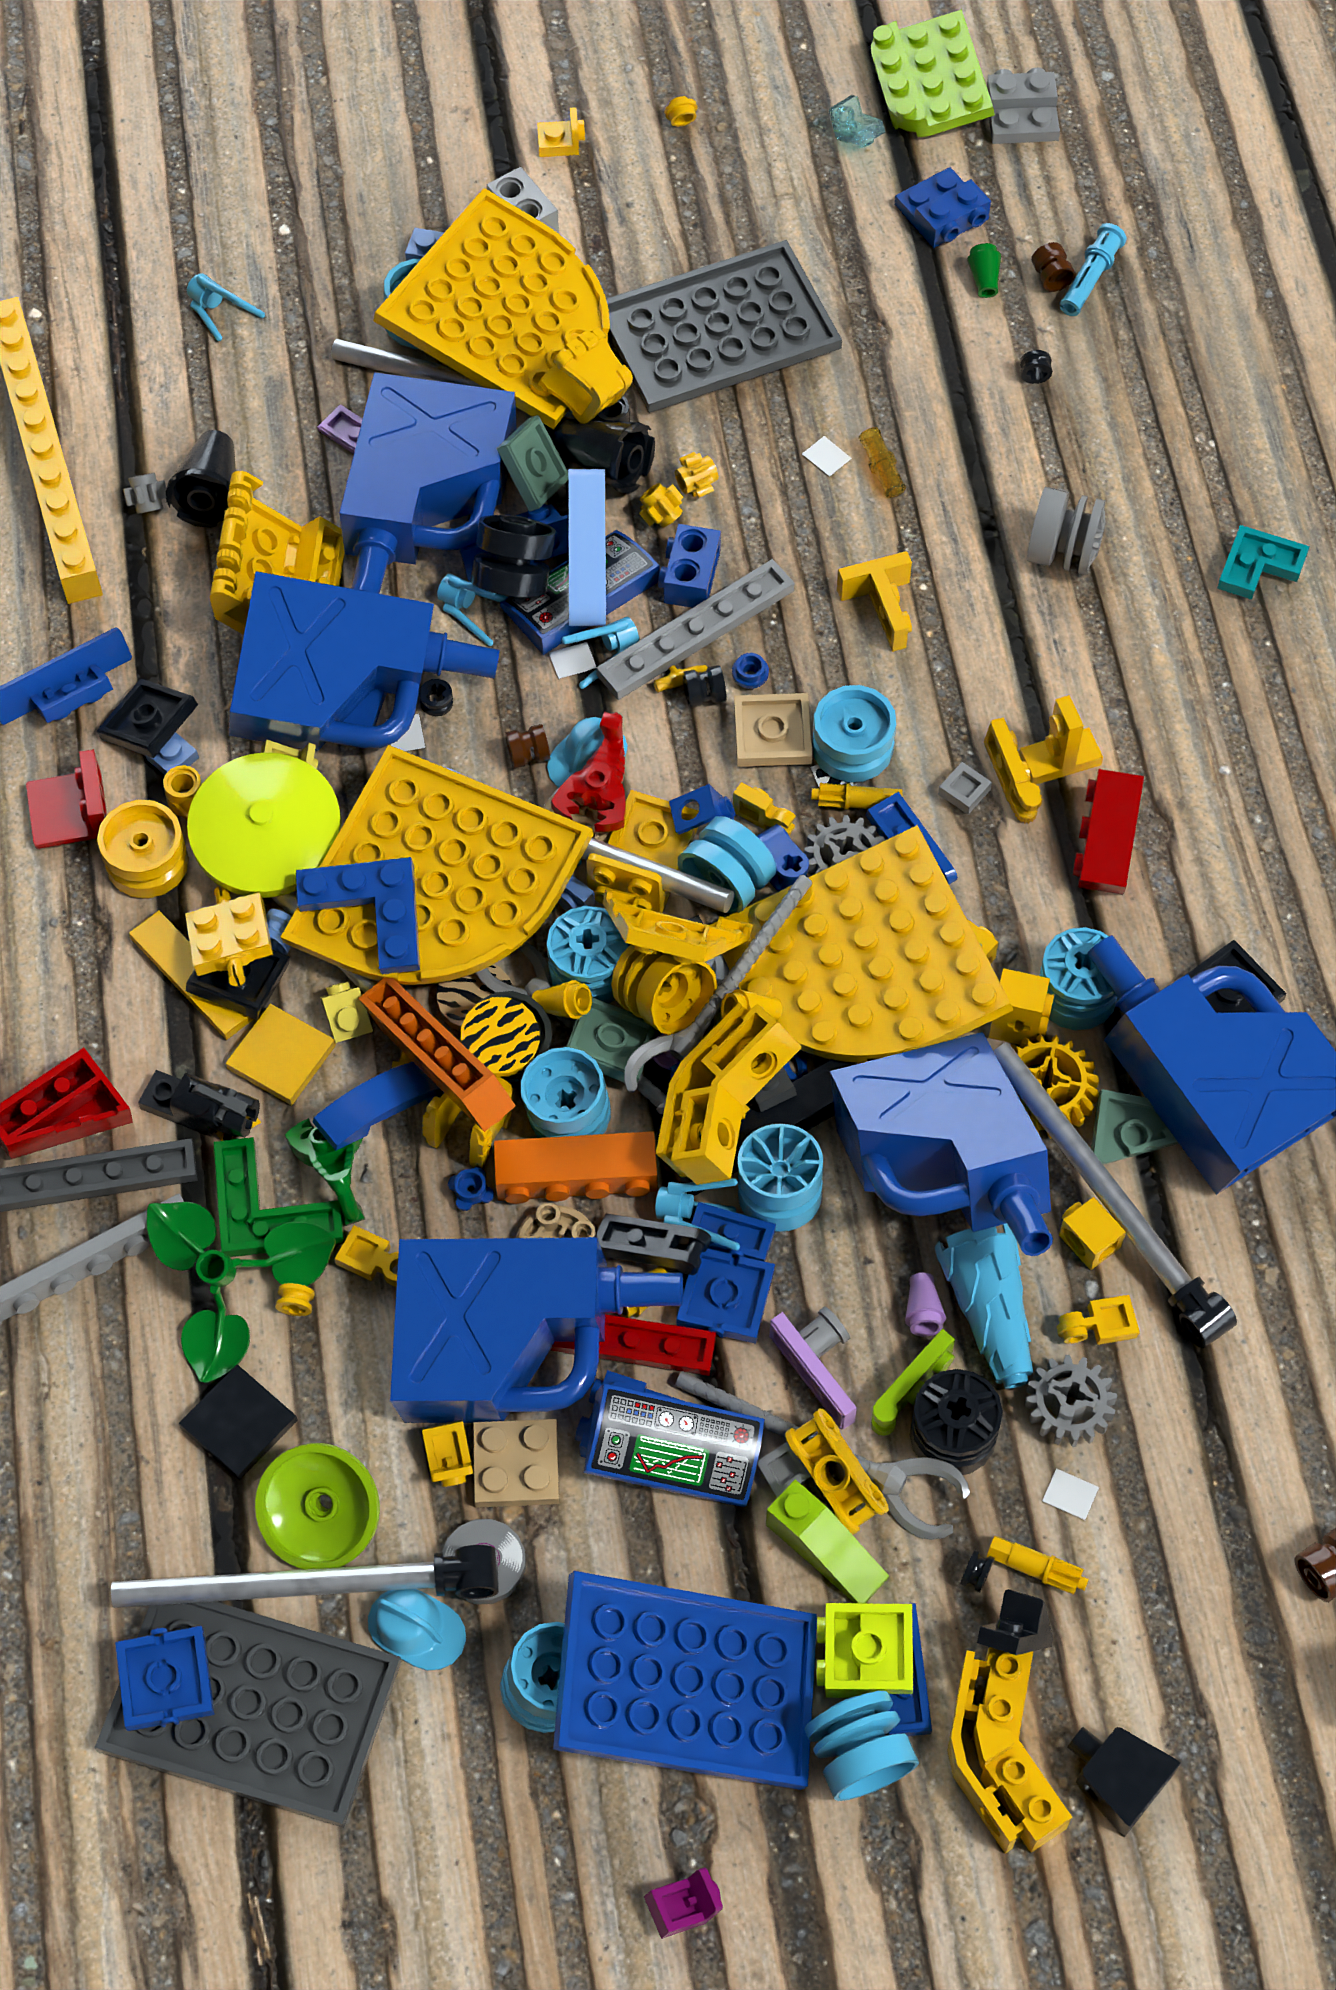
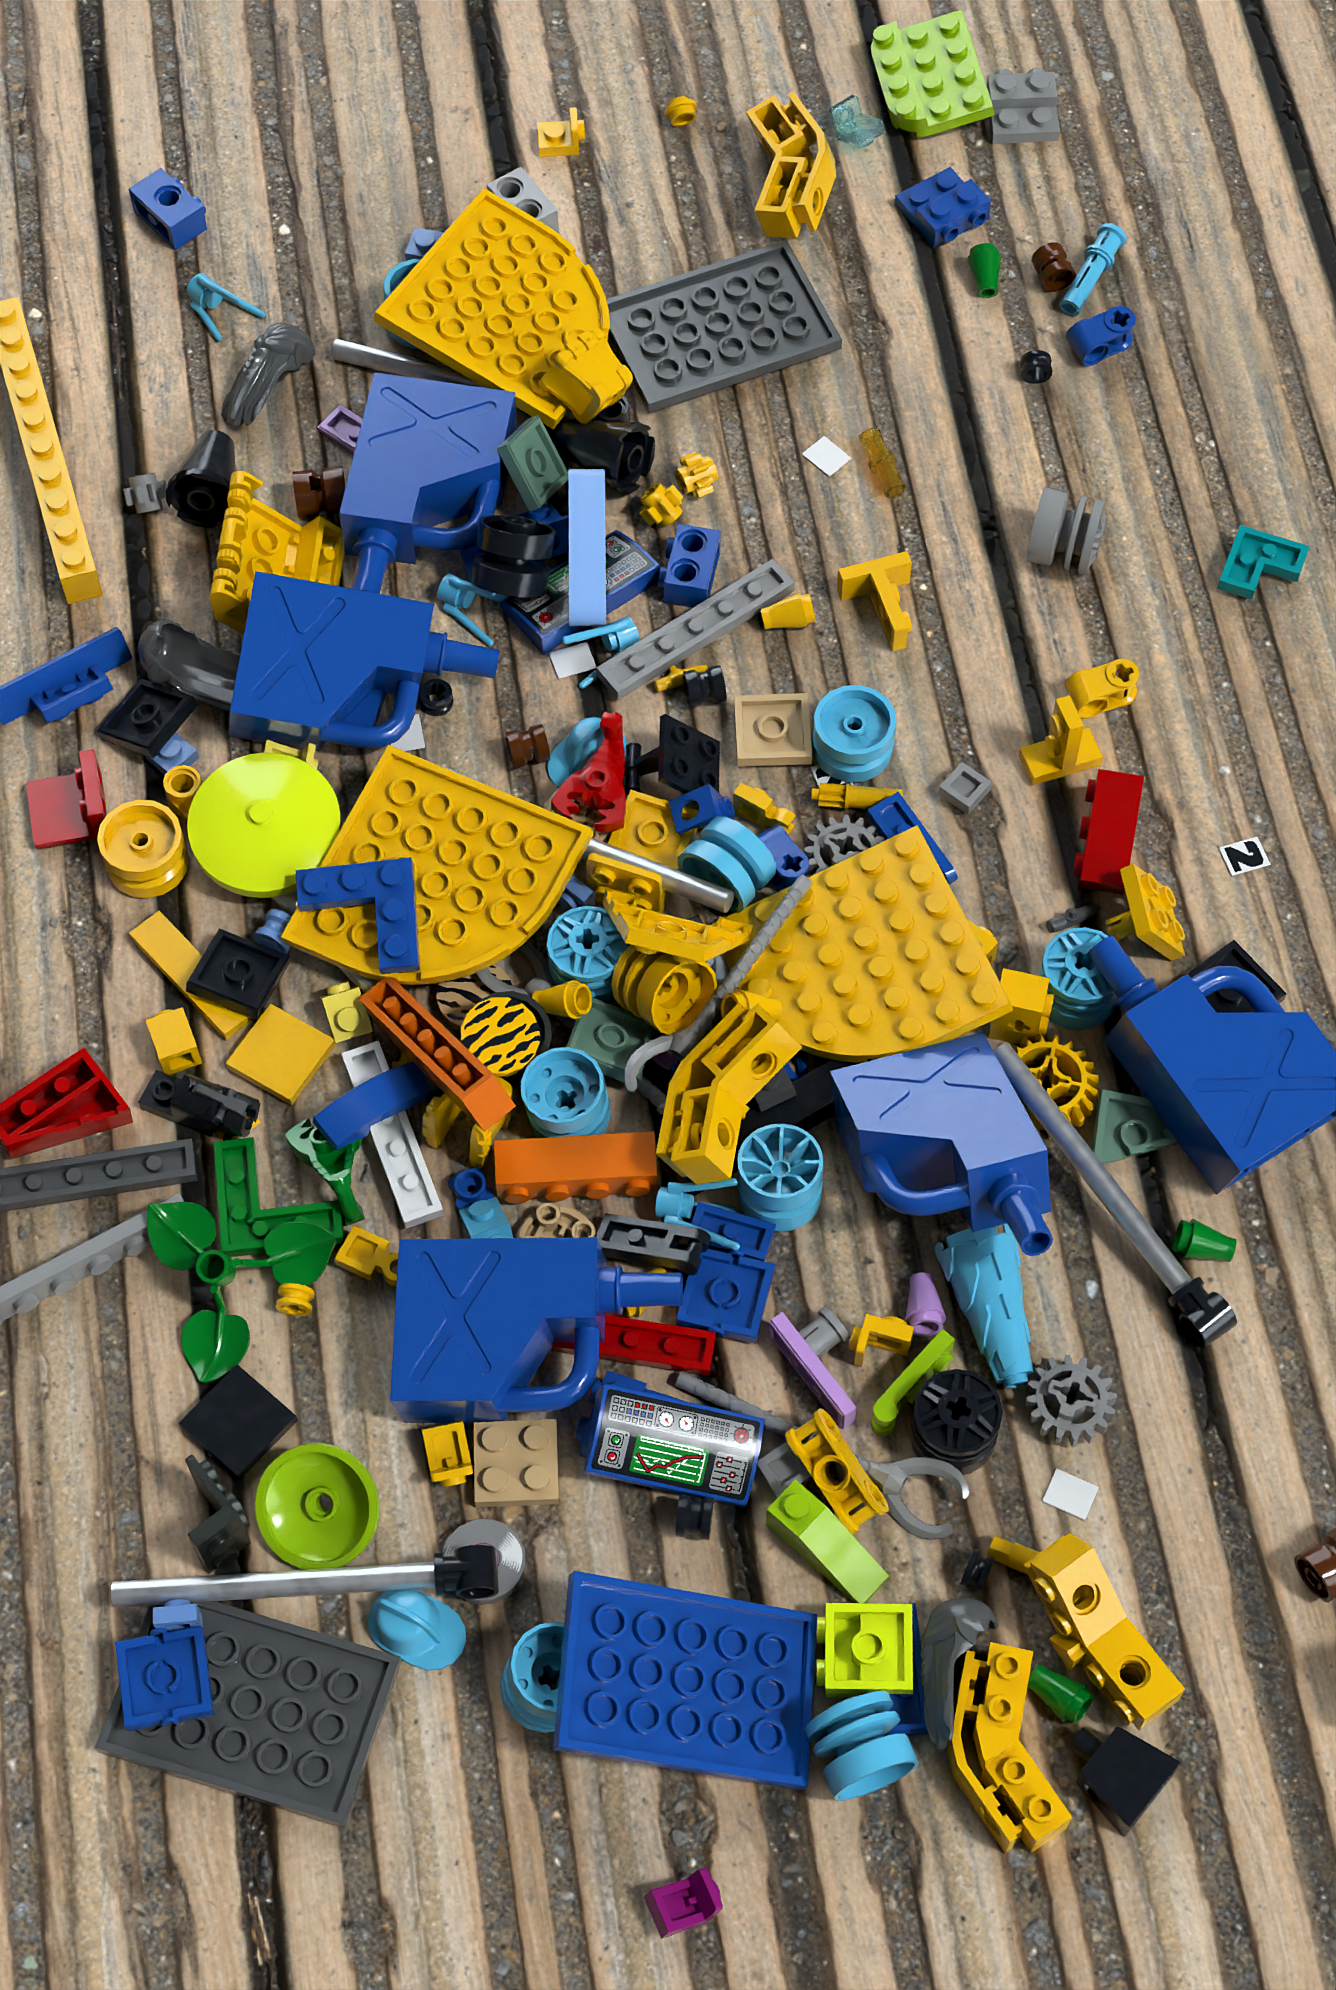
(168, 208): none -> blue brick
(173, 1040): none -> yellow brick
(177, 1615): none -> medium blue plate
(188, 663): none -> dark grey hair
(224, 1533): none -> pearl dark grey bracket
(228, 935): yellow plate -> none
(274, 352): none -> dark grey hair
(318, 491): none -> reddish brown wheel
(396, 1145): none -> white plate
(485, 1220): none -> medium azure bracket
(683, 759): none -> black plate
(694, 1517): none -> black wheel
(746, 663): blue plate -> none
(790, 612): none -> yellow cone
(795, 176): none -> yellow brick
(882, 1333): none -> yellow bracket
(947, 1636): none -> dark grey hair
(1012, 772): yellow hinge -> none
(1020, 1627): black slope -> none
(1061, 1694): none -> green cone
(1071, 918): none -> dark grey helmet
(1091, 1232): yellow brick -> none
(1098, 1633): none -> yellow brick
(1100, 337): none -> blue piece
(1100, 689): none -> yellow piece
(1109, 1318): yellow plate -> none
(1149, 914): none -> yellow plate
(1202, 1242): none -> green cone
(1244, 856): none -> sticker

